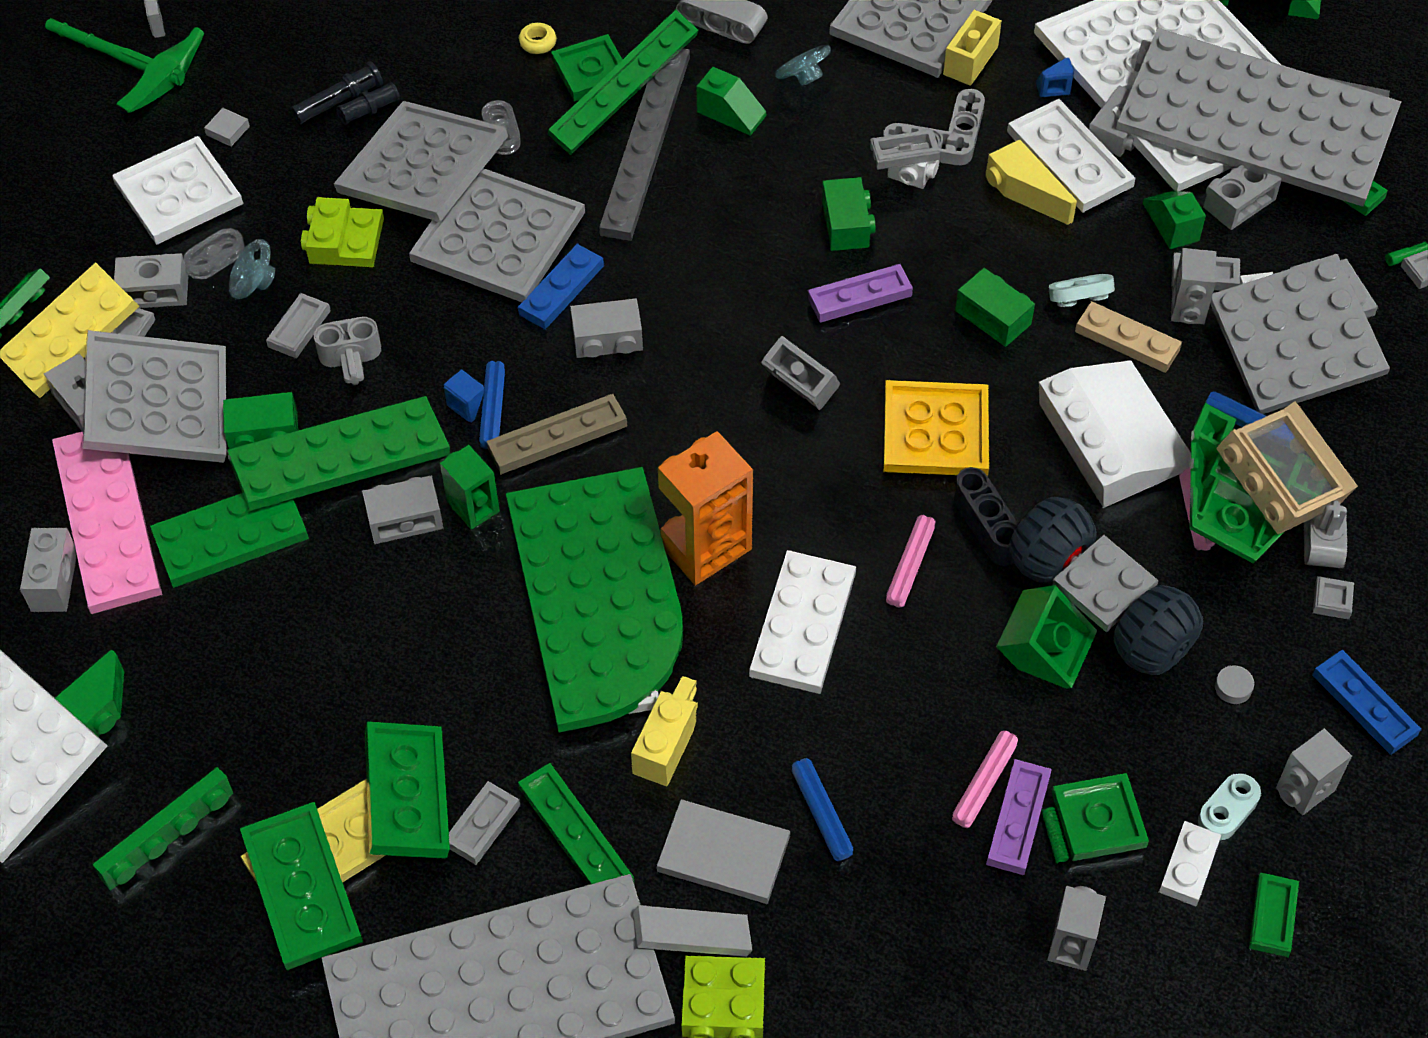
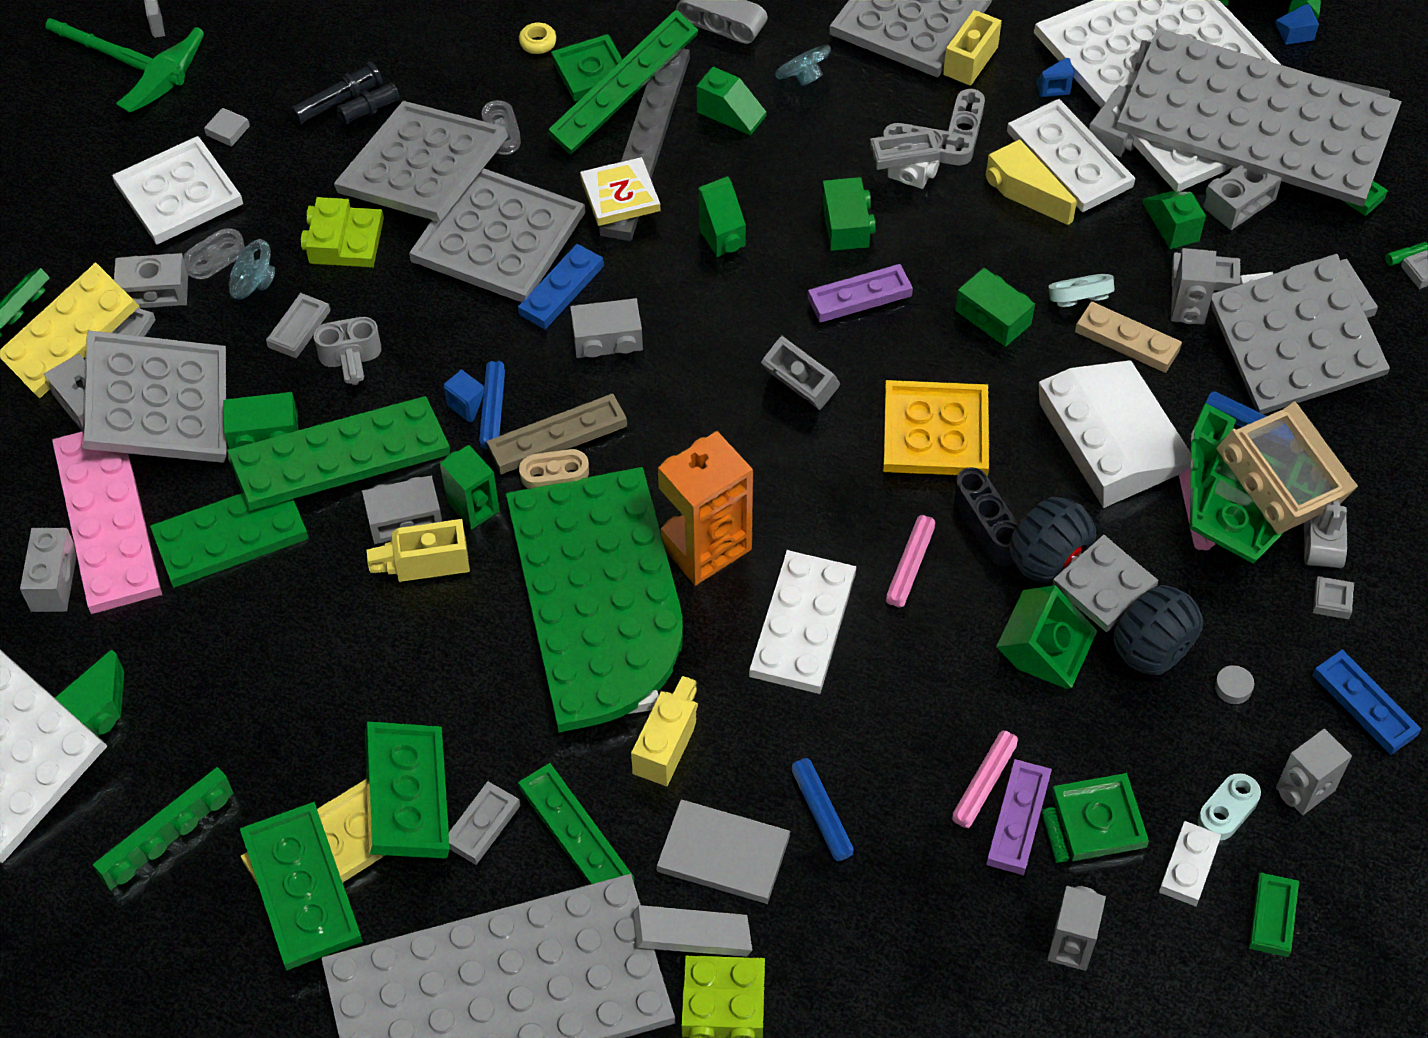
(422, 551): none -> light yellow hinge
(553, 468): none -> tan plate
(620, 191): none -> tile
(721, 217): none -> green slope
(1298, 25): none -> blue slope

